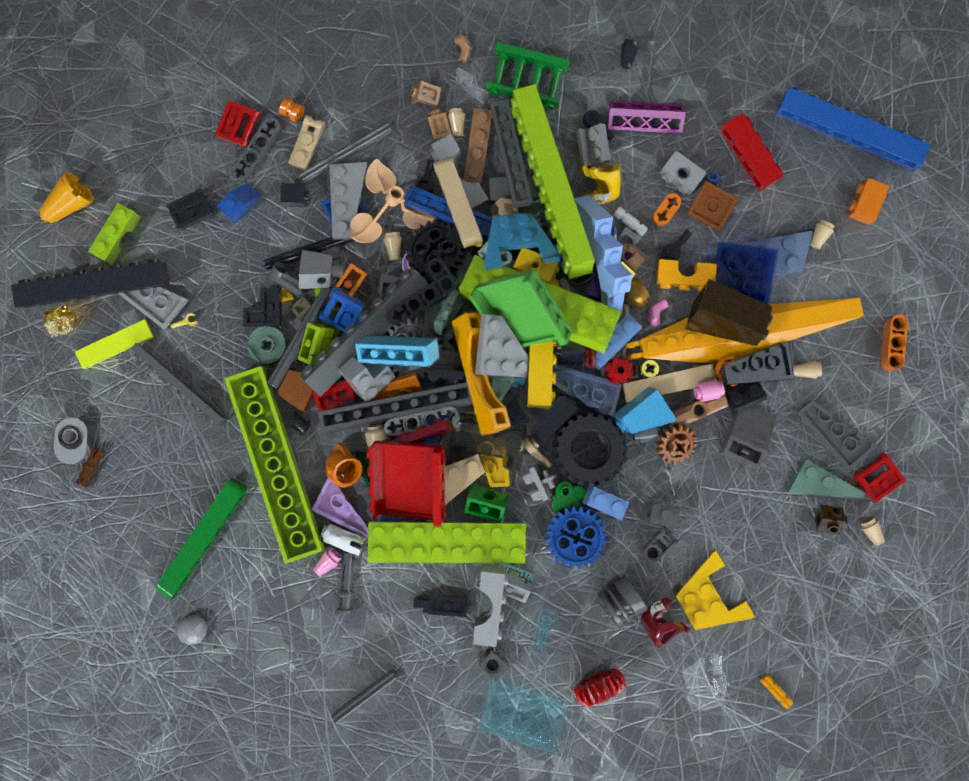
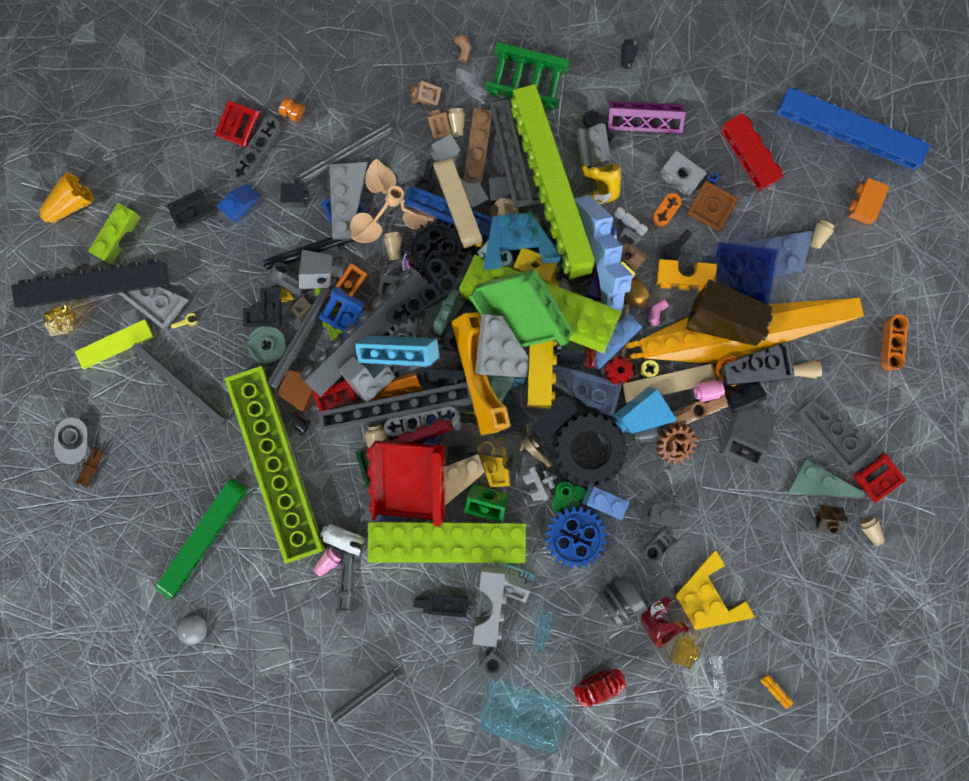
(306, 143): tan plate -> none
(315, 340): lime brick -> none
(336, 507): lavender wing -> none
(343, 466): orange helmet -> none
(684, 652): none -> clear yellow brick

